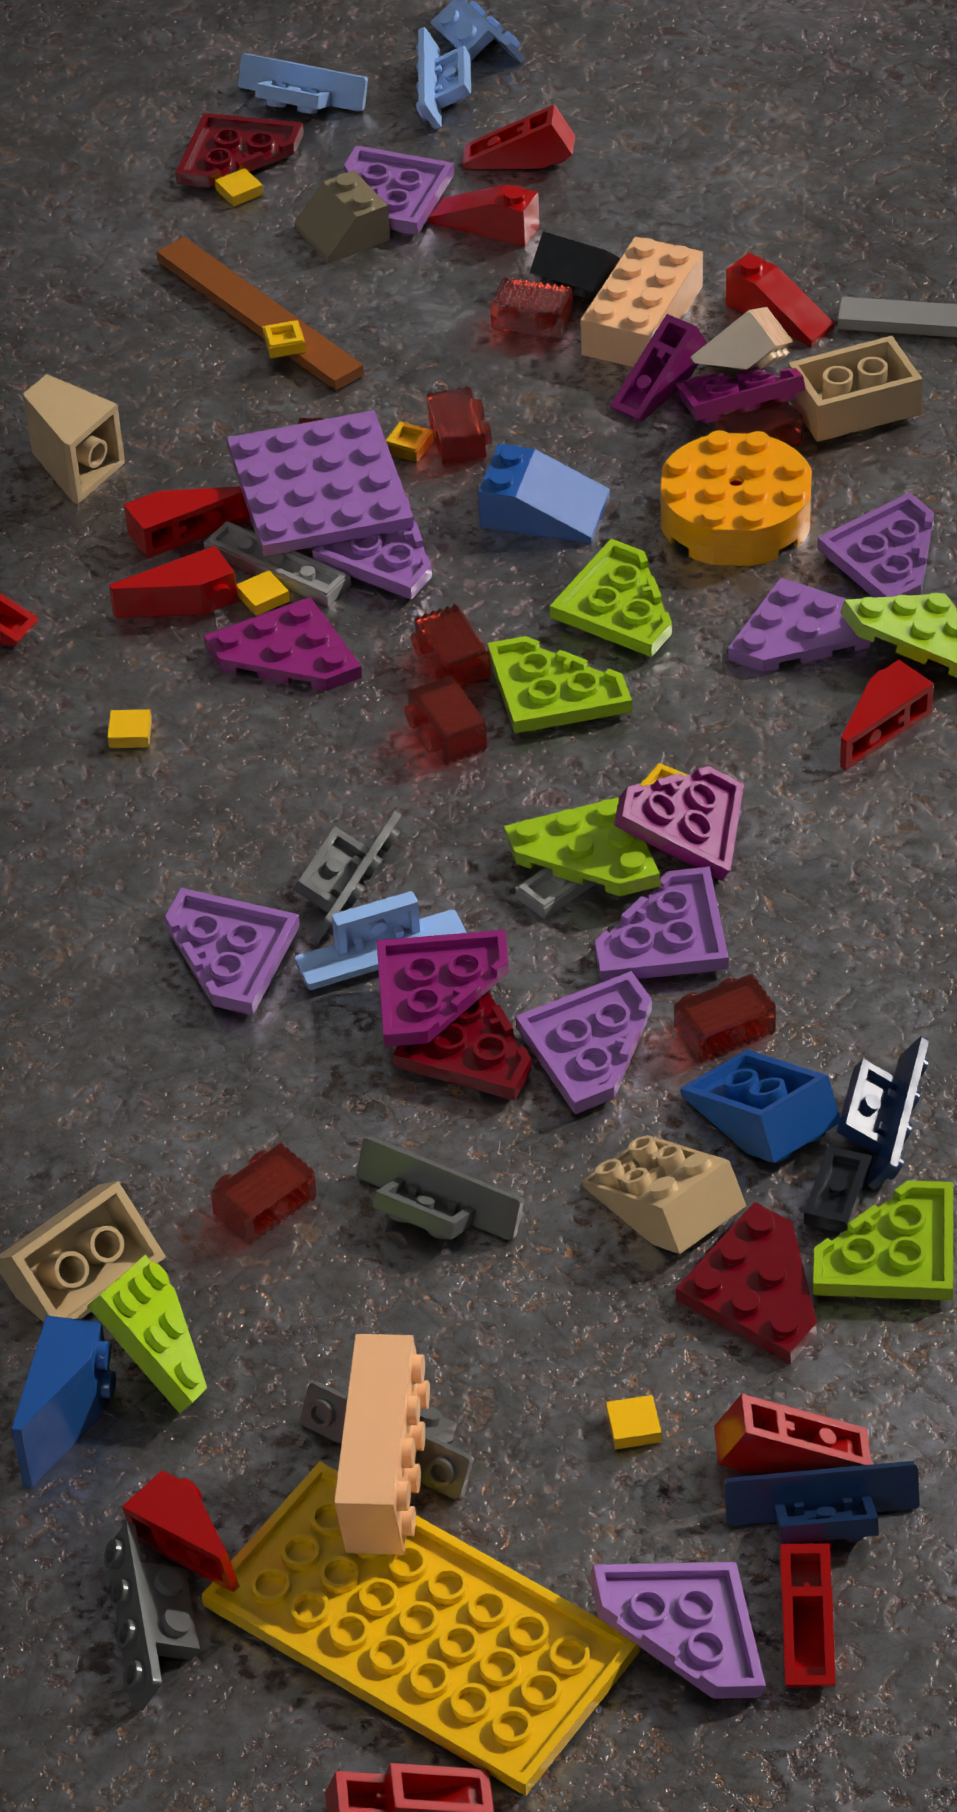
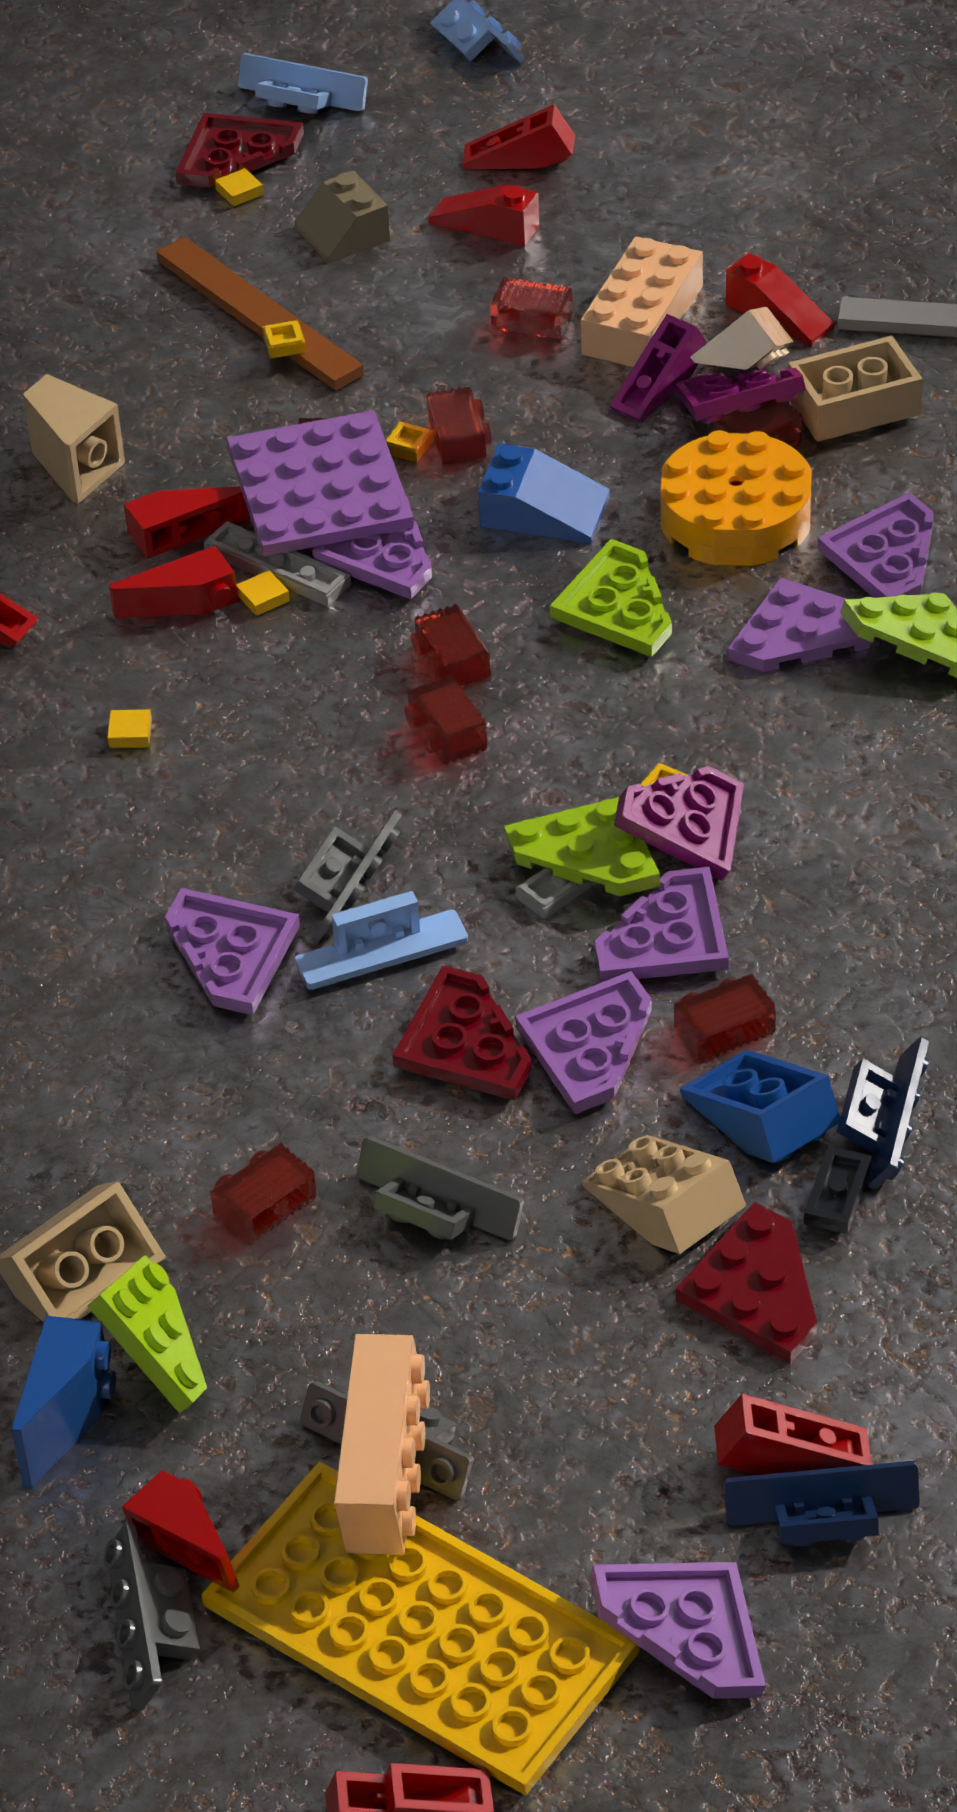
(286, 645): magenta plate -> none
(403, 182): medium lavender plate -> none
(435, 980): magenta plate -> none
(440, 78): light blue bracket -> none
(553, 688): lime plate -> none
(572, 265): black slope -> none
(633, 1422): yellow tile -> none
(807, 1615): red slope -> none
(888, 707): red slope -> none
(893, 1248): lime plate -> none

